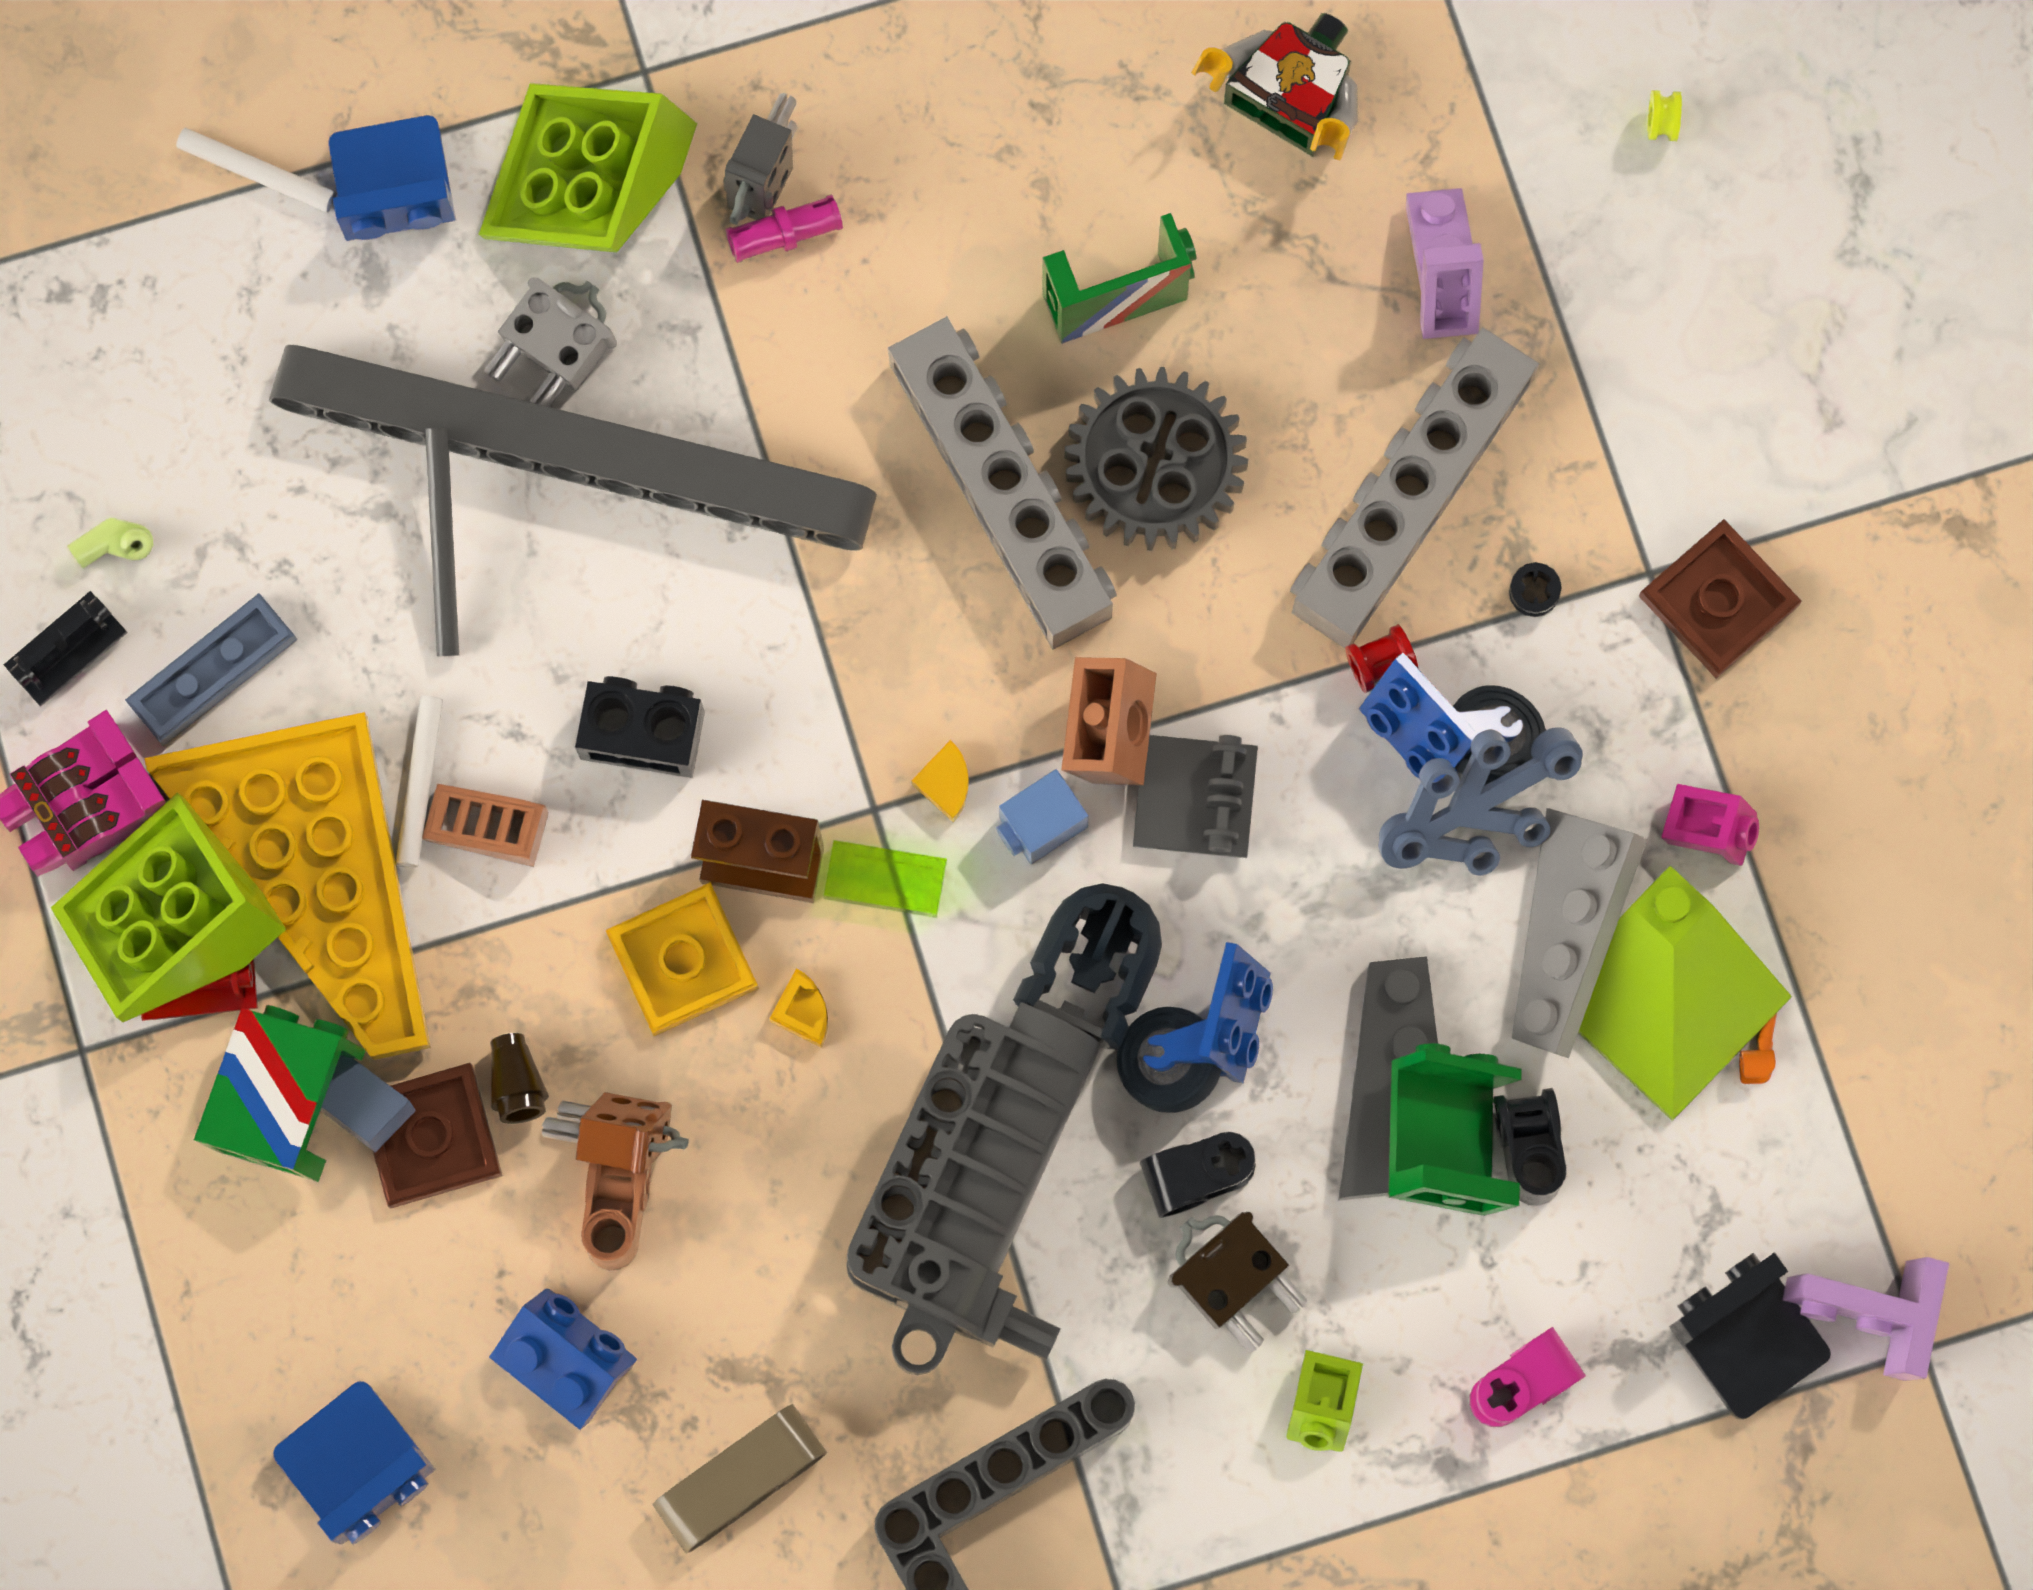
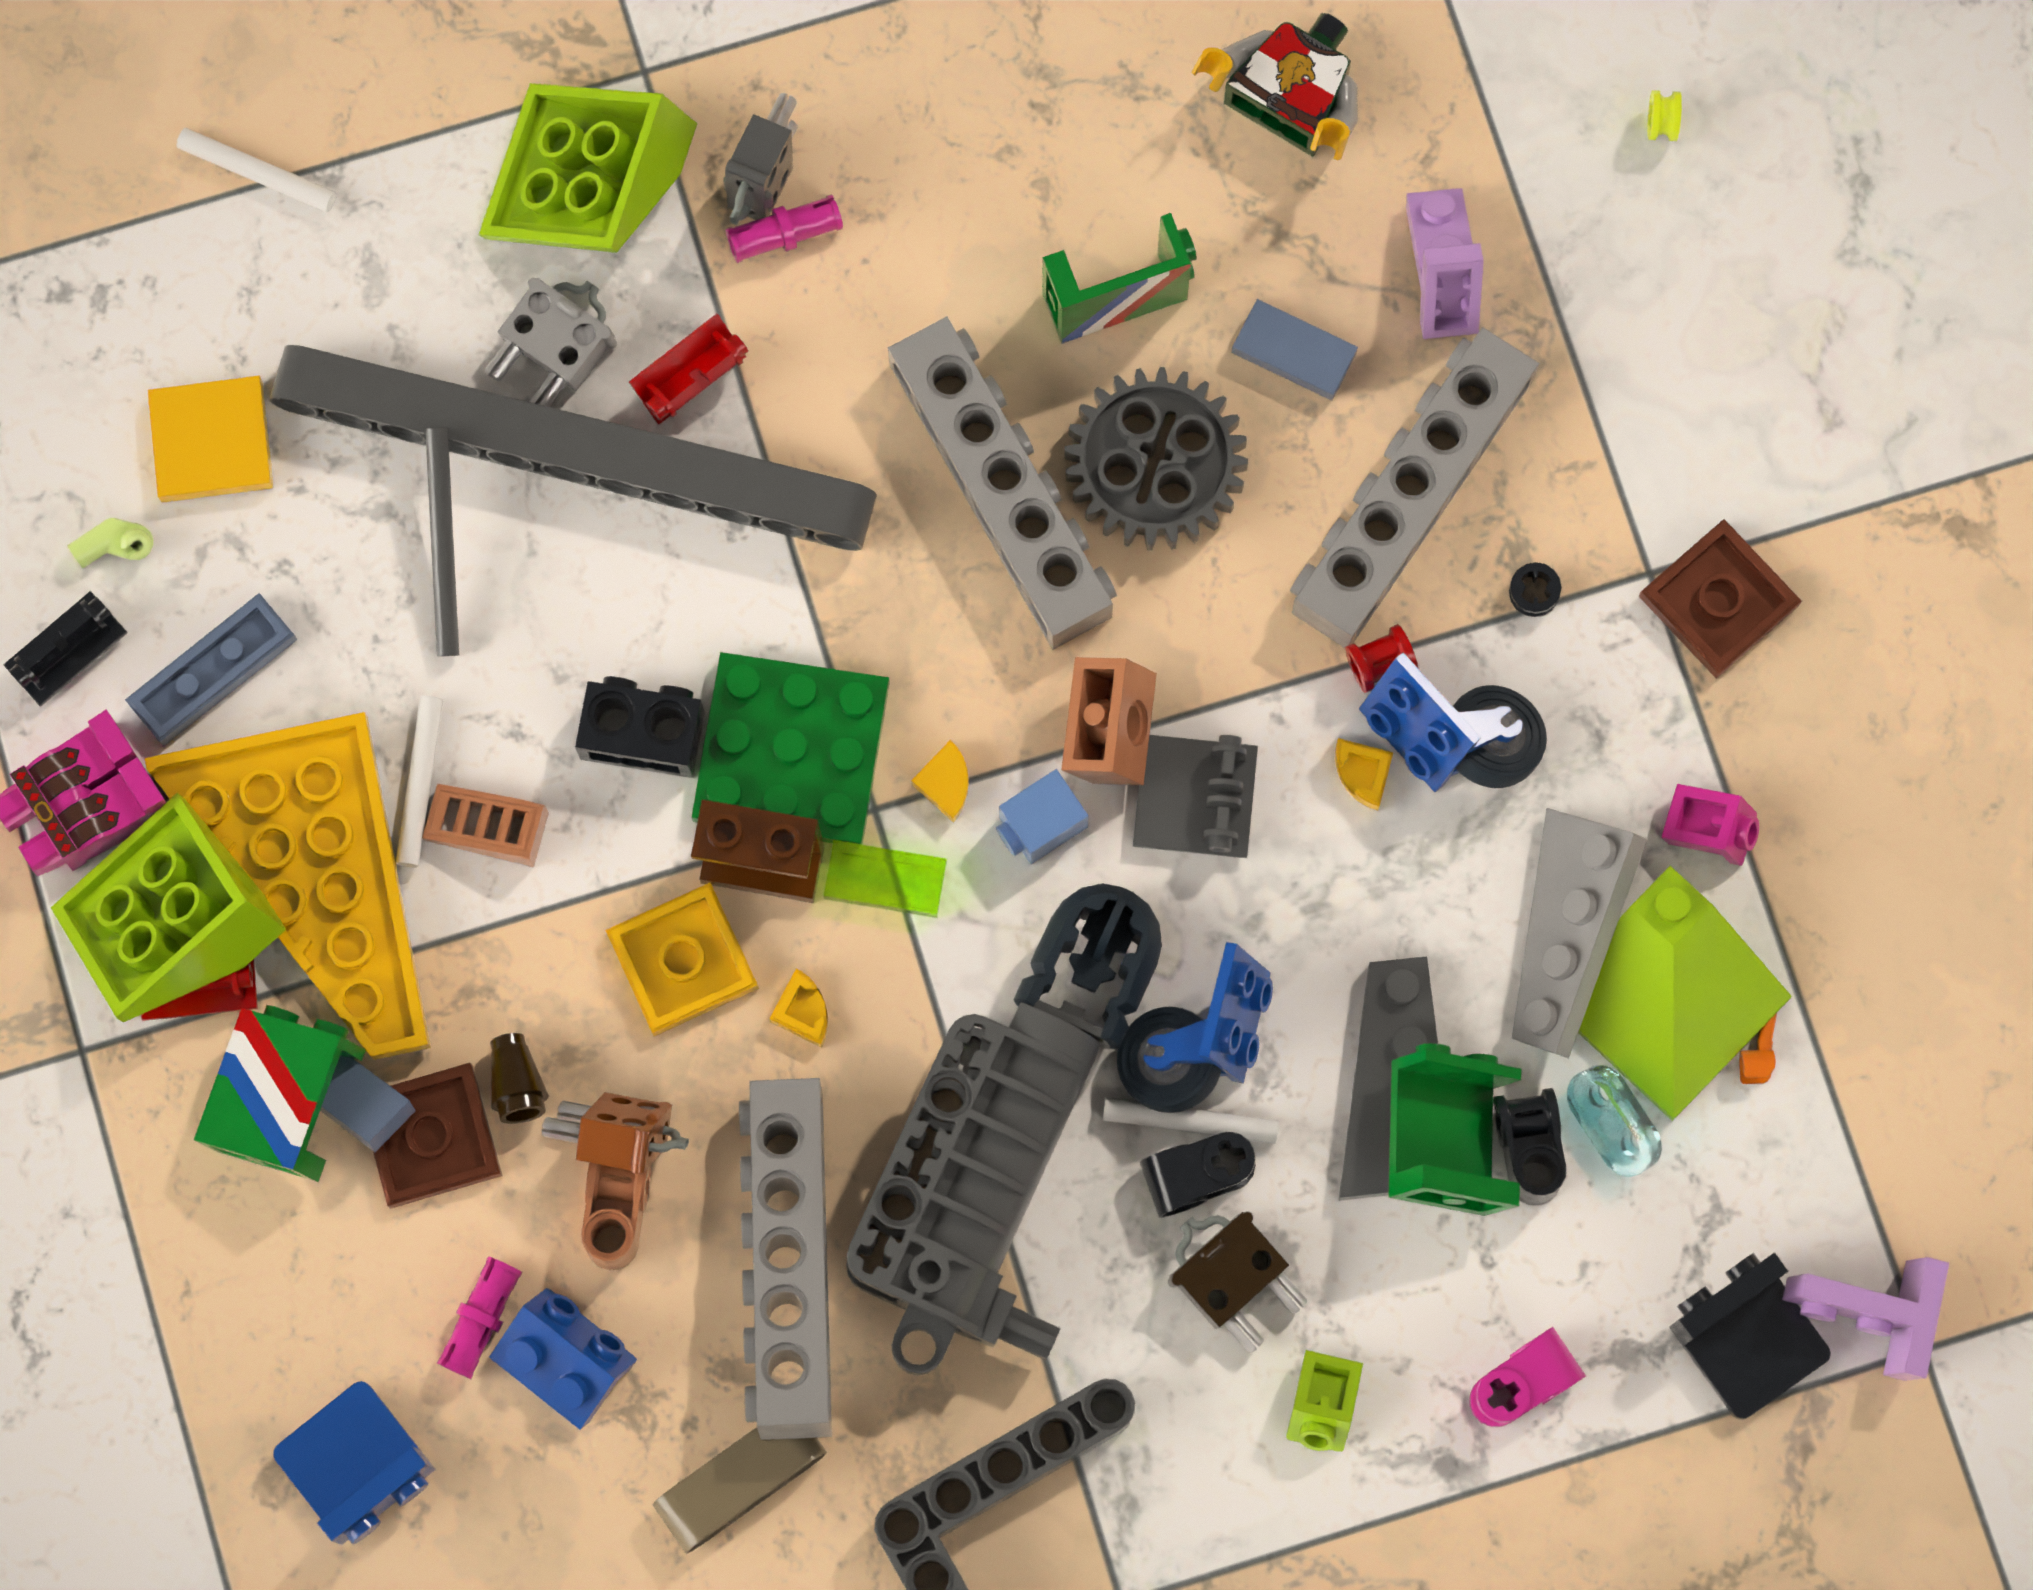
(210, 439): none -> yellow tile
(390, 178): blue bracket -> none
(479, 1317): none -> dark pink pin
(688, 368): none -> red hinge
(794, 742): none -> green plate
(804, 1406): none -> light grey brick
(1191, 1120): none -> white bar
(1294, 349): none -> sand blue tile
(1363, 771): none -> yellow tile
(1418, 834): sand blue plant -> none
(1614, 1120): none -> clear light blue plate

